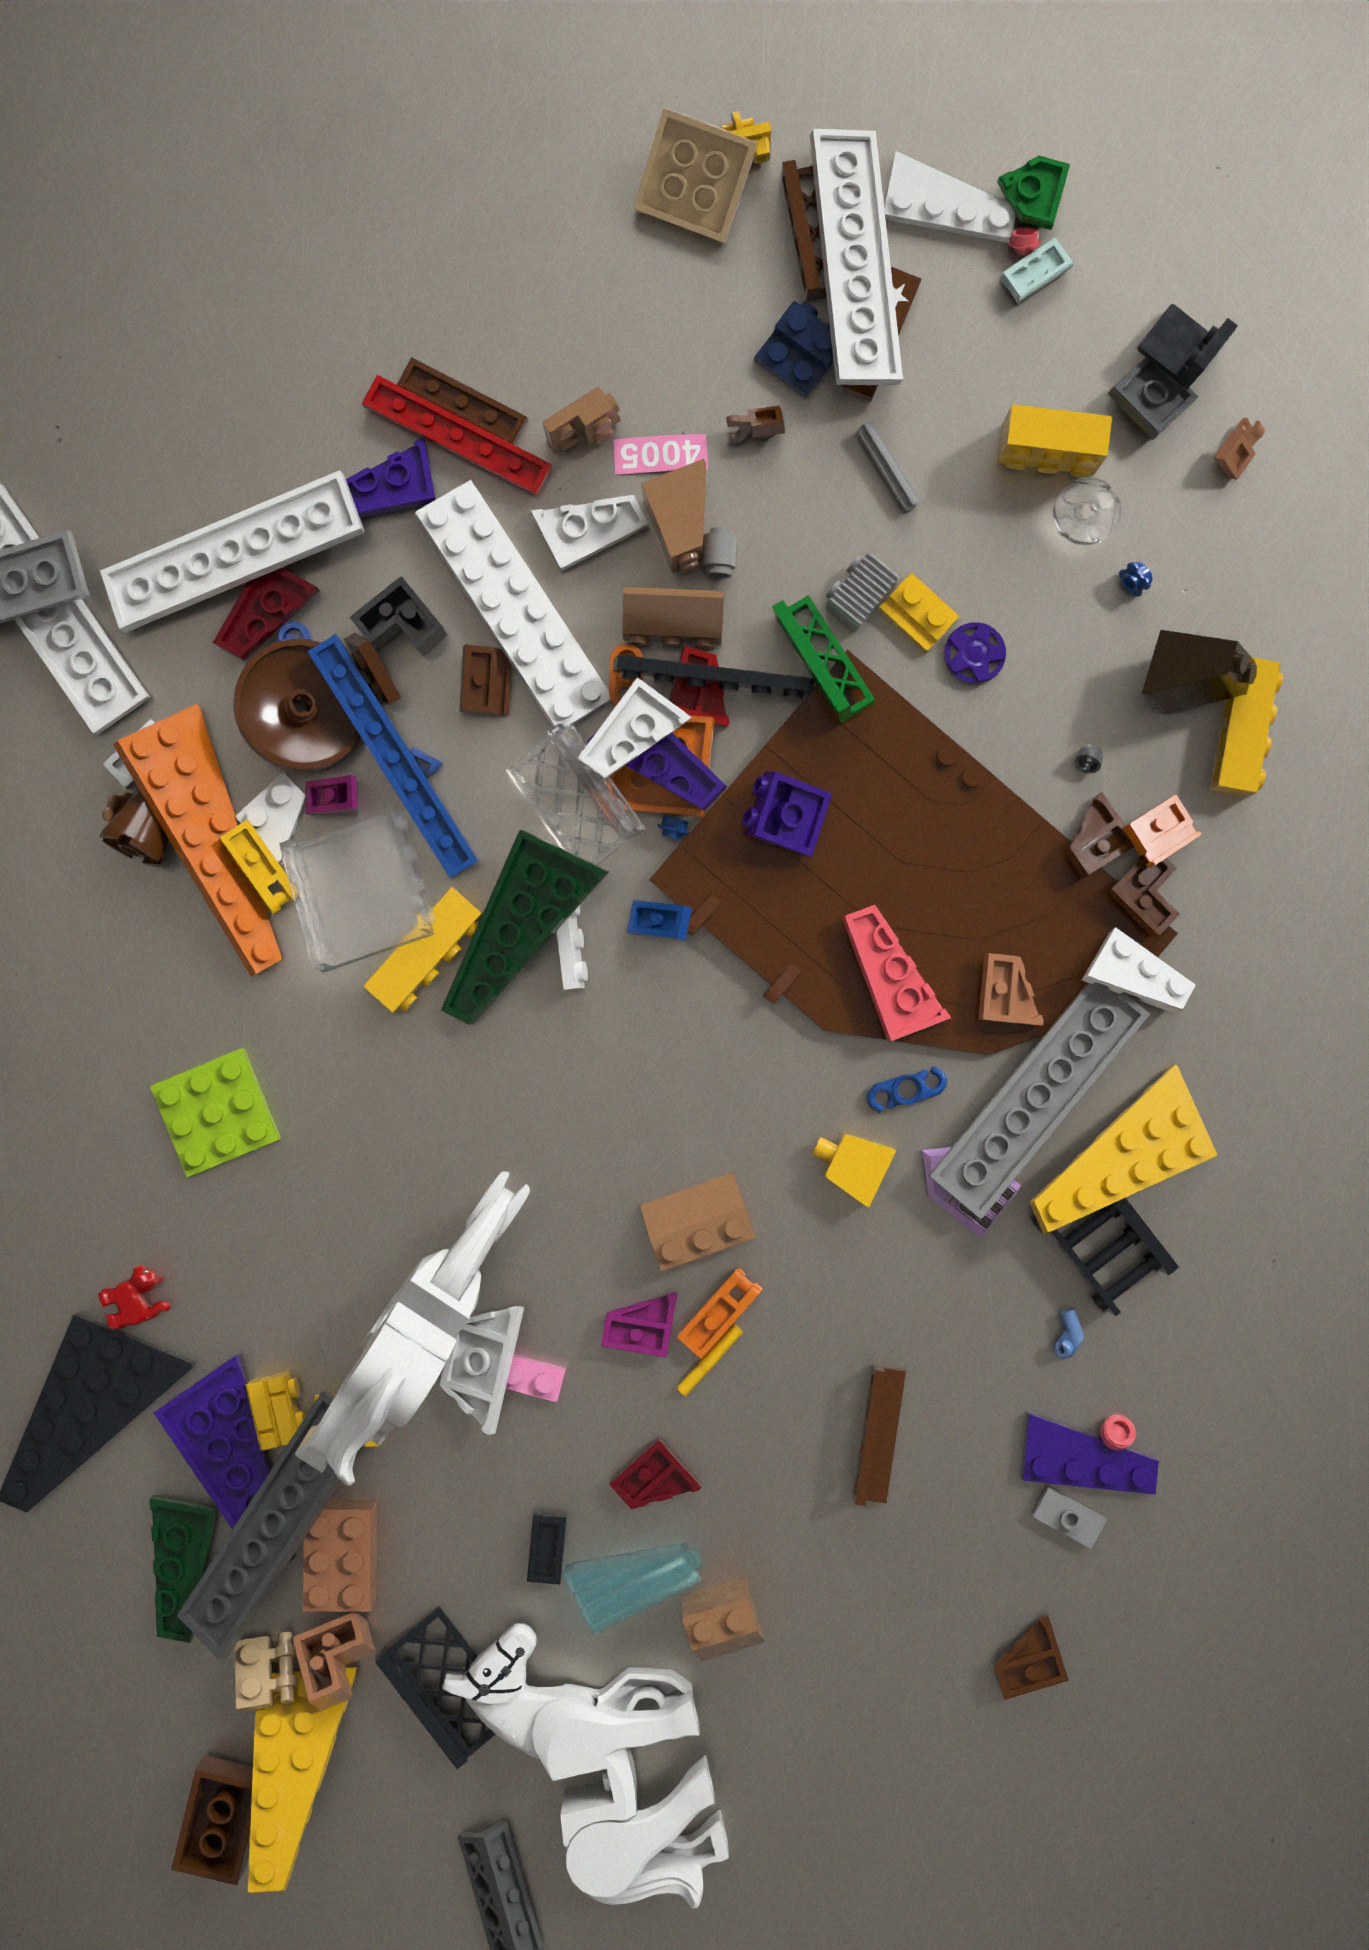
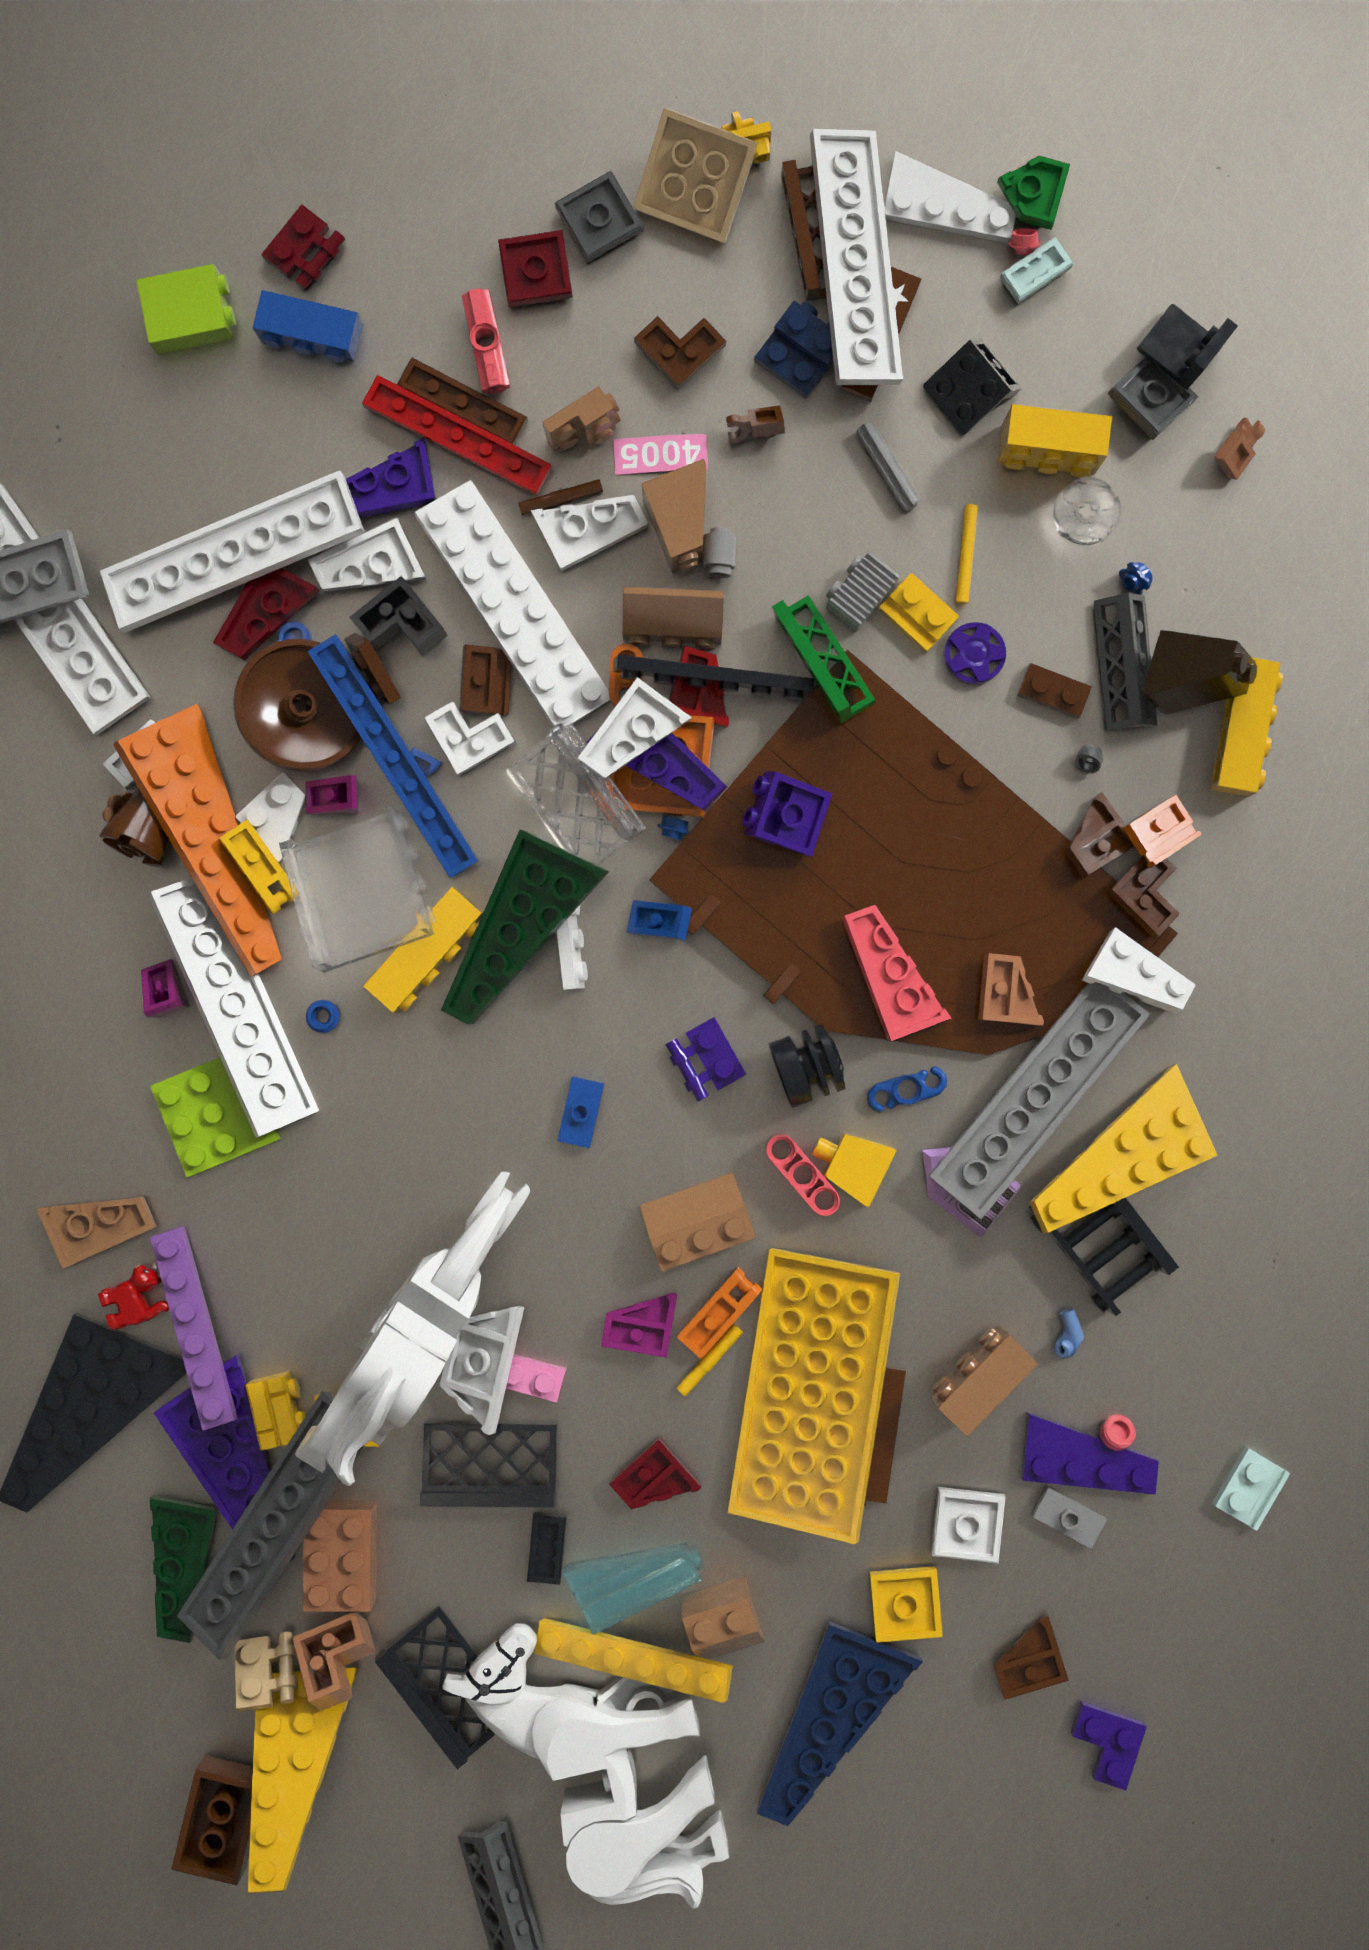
(93, 1227): none -> medium nougat wing
(162, 990): none -> magenta slope
(186, 308): none -> lime brick
(193, 1328): none -> medium lavender plate
(234, 1012): none -> white plate
(296, 241): none -> dark red plate
(307, 326): none -> blue brick
(312, 1016): none -> blue plate
(368, 560): none -> white wing
(464, 745): none -> white plate
(483, 324): none -> coral piece
(488, 1495): none -> black fence
(535, 268): none -> dark red plate
(561, 496): none -> reddish brown piece
(580, 1112): none -> blue plate
(599, 216): none -> dark grey plate
(634, 1660): none -> yellow plate
(679, 357): none -> reddish brown plate
(714, 1053): none -> dark purple plate
(807, 1065): none -> black wheel
(810, 1188): none -> coral beam
(814, 1394): none -> yellow plate
(837, 1705): none -> dark blue wing
(905, 1604): none -> yellow plate
(966, 554): none -> yellow bar
(968, 1525): none -> white plate
(971, 385): none -> black bracket
(982, 1380): none -> medium nougat brick
(1054, 690): none -> reddish brown plate
(1119, 1742): none -> dark purple plate
(1134, 654): none -> dark grey fence
(1251, 1488): none -> light aqua plate

